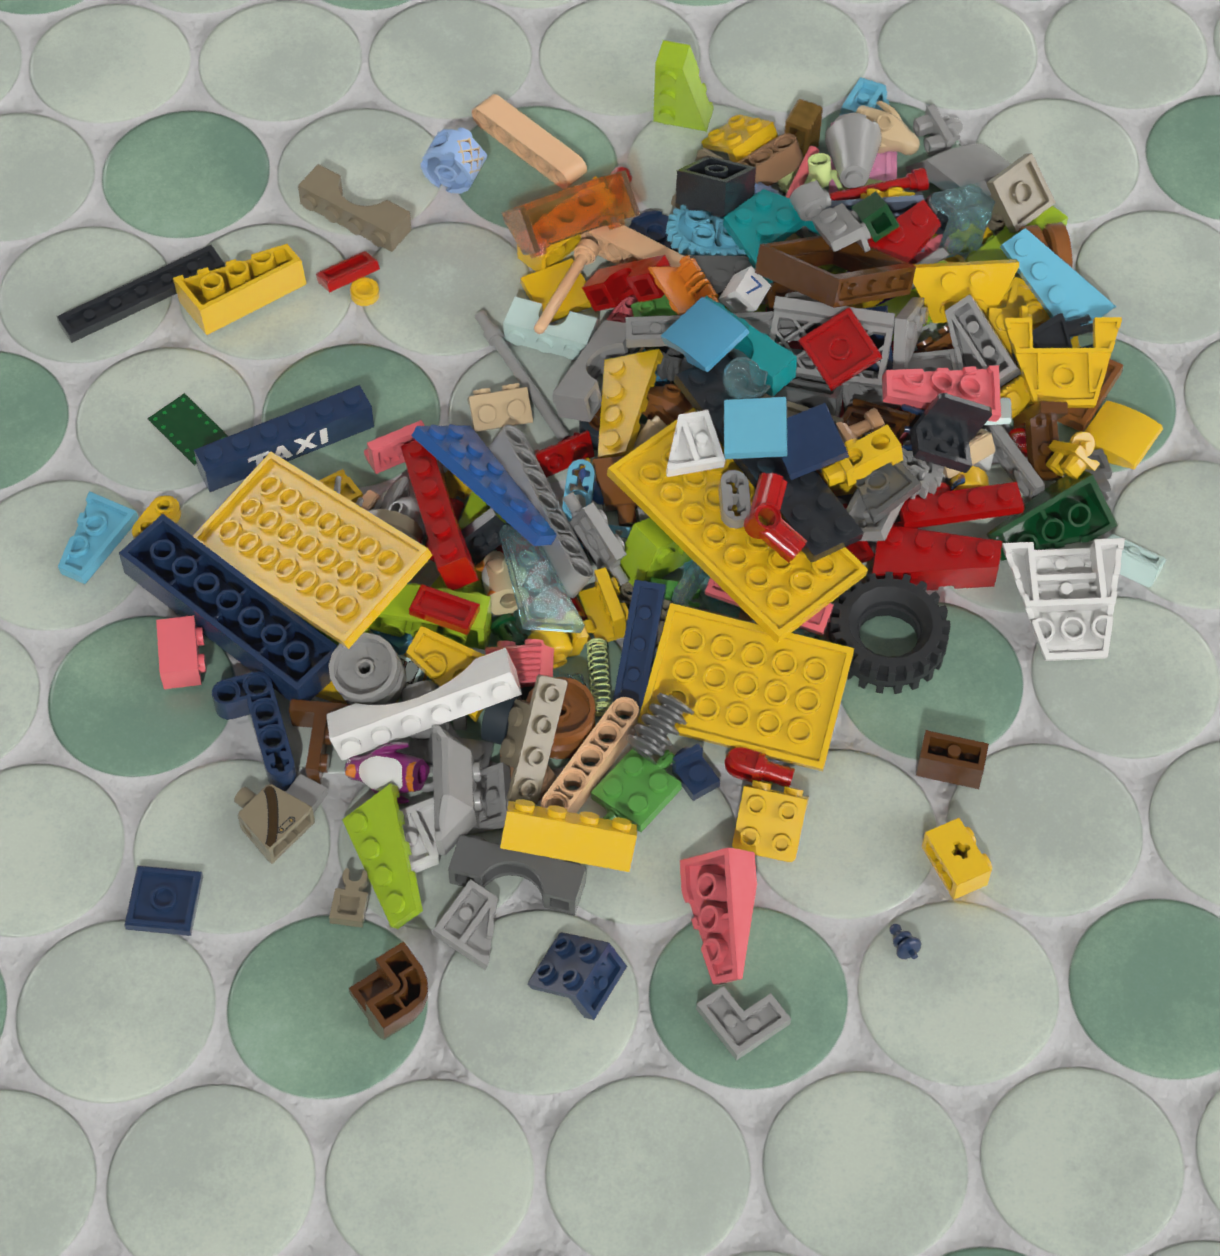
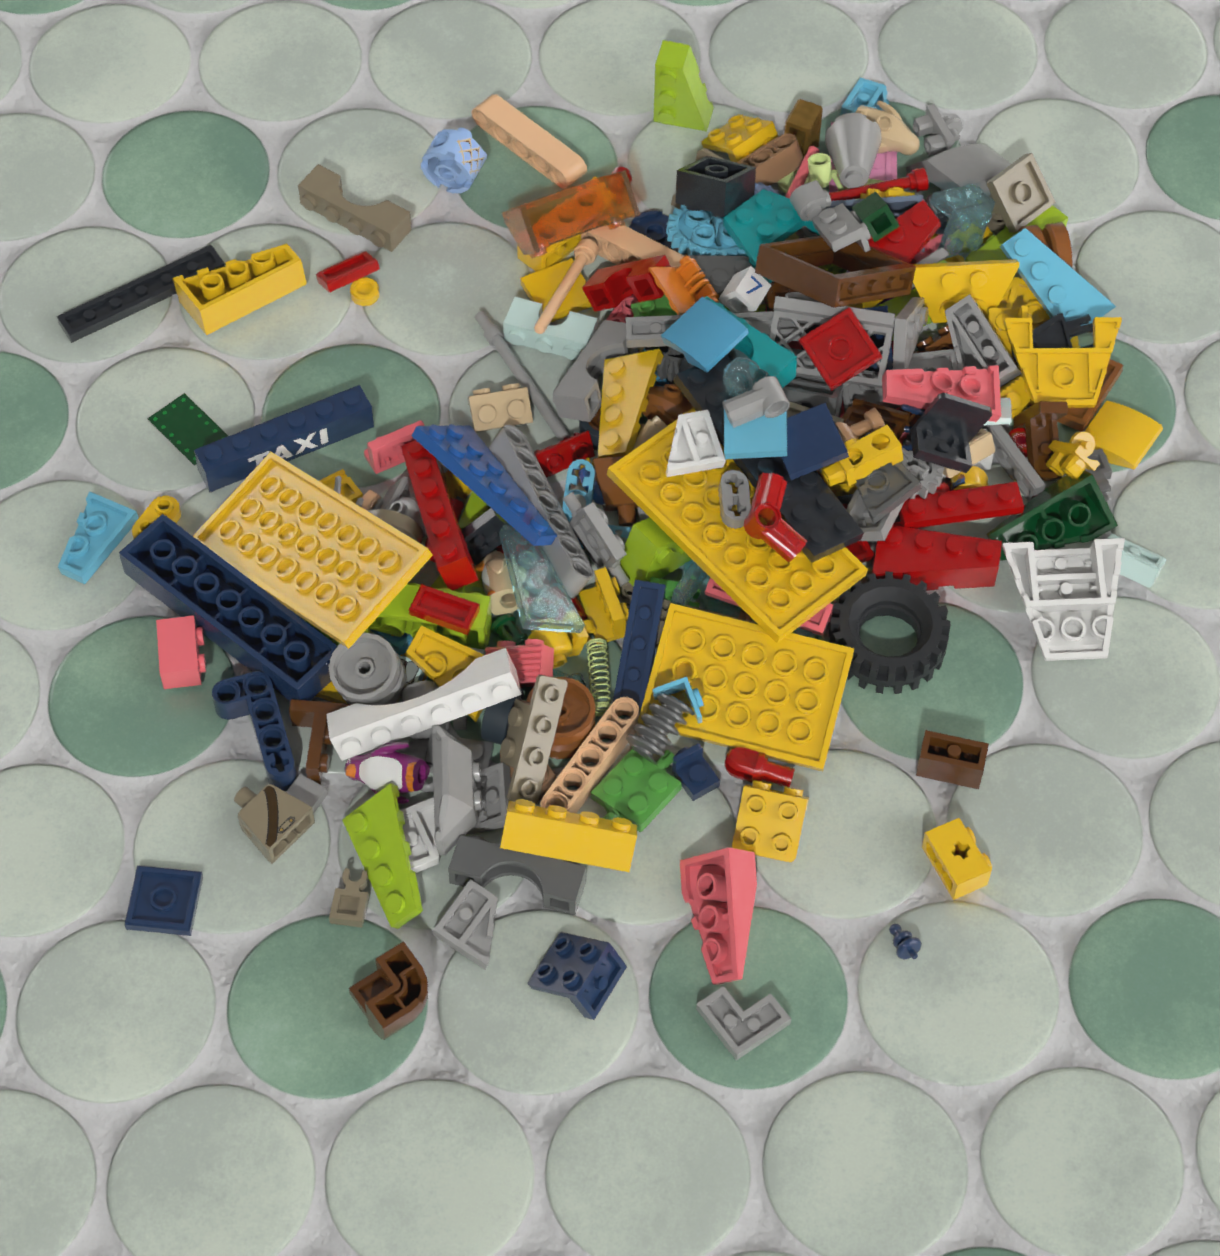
(679, 685): none -> medium azure bracket
(764, 399): none -> light grey piece

